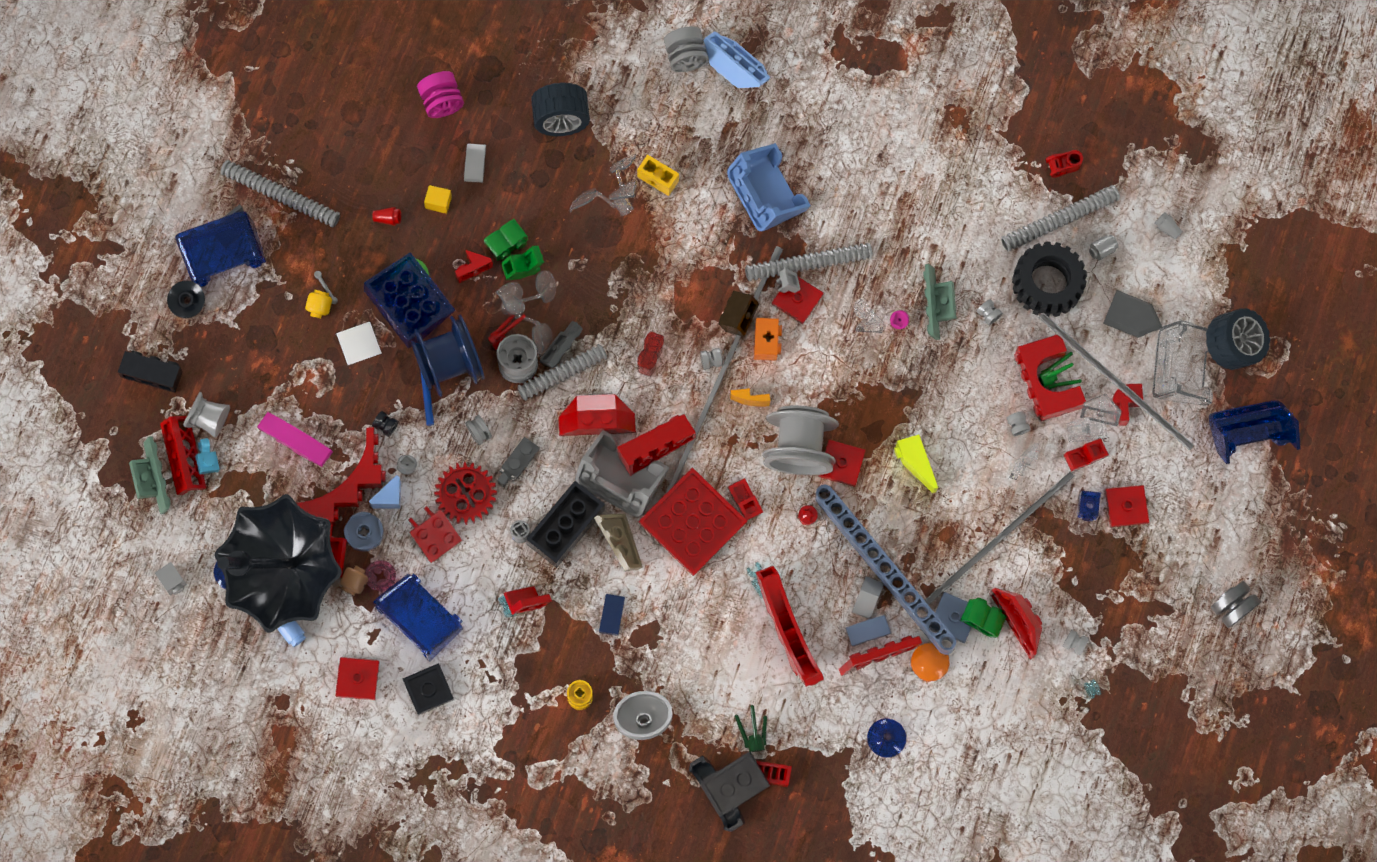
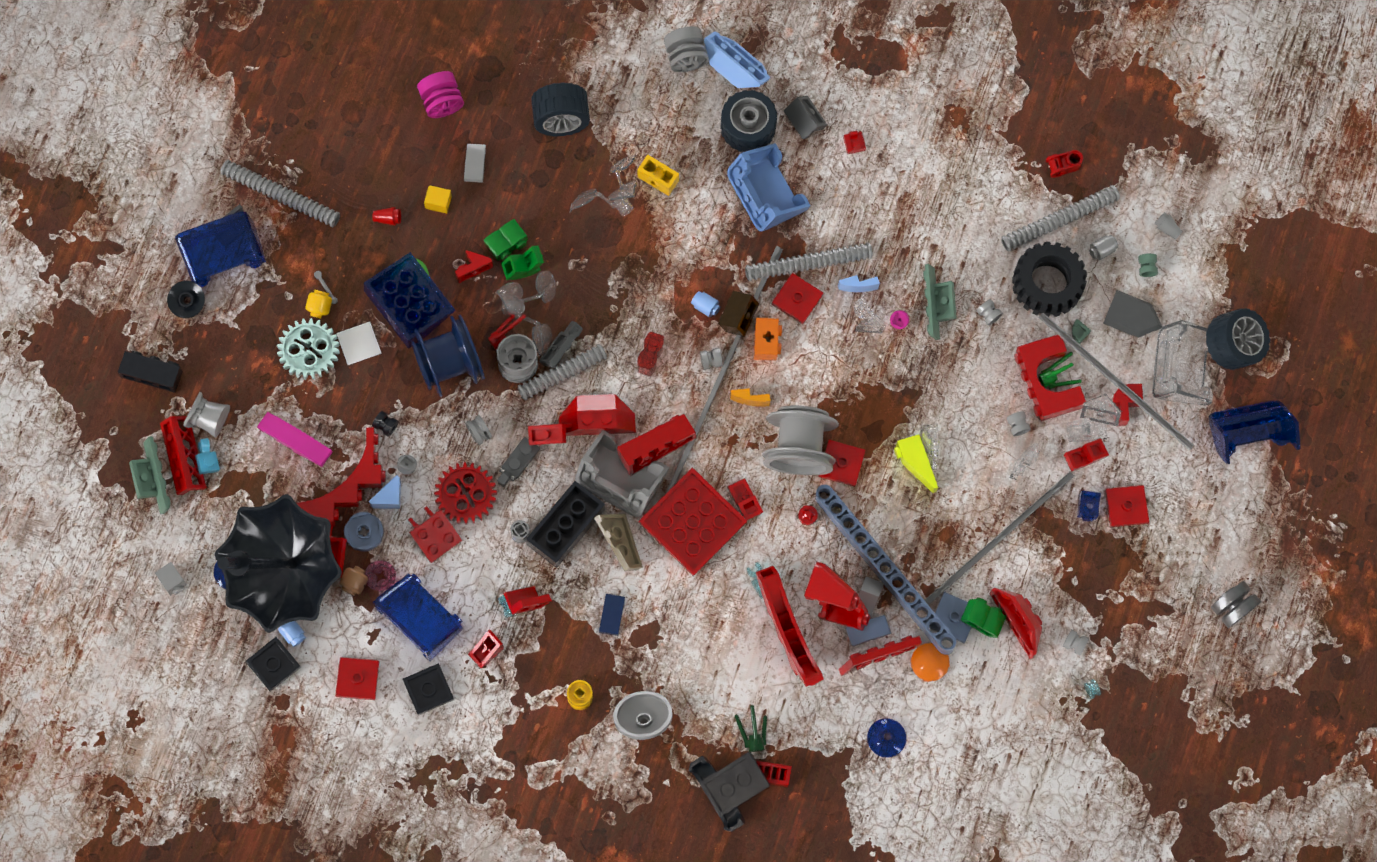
(273, 664): none -> black plate
(297, 362): none -> light aqua gear
(427, 403): blue bar -> none
(486, 649): none -> red slope
(547, 434): none -> red panel
(705, 304): none -> light blue brick
(748, 120): none -> black wheel
(789, 281): light grey tile -> none
(804, 116): none -> dark grey panel
(838, 599): none -> red windscreen
(853, 285): none -> light blue slope
(854, 142): none -> red tile
(930, 440): none -> clear slope
(1079, 331): none -> sand green tile
(1148, 265): none -> sand green wheel

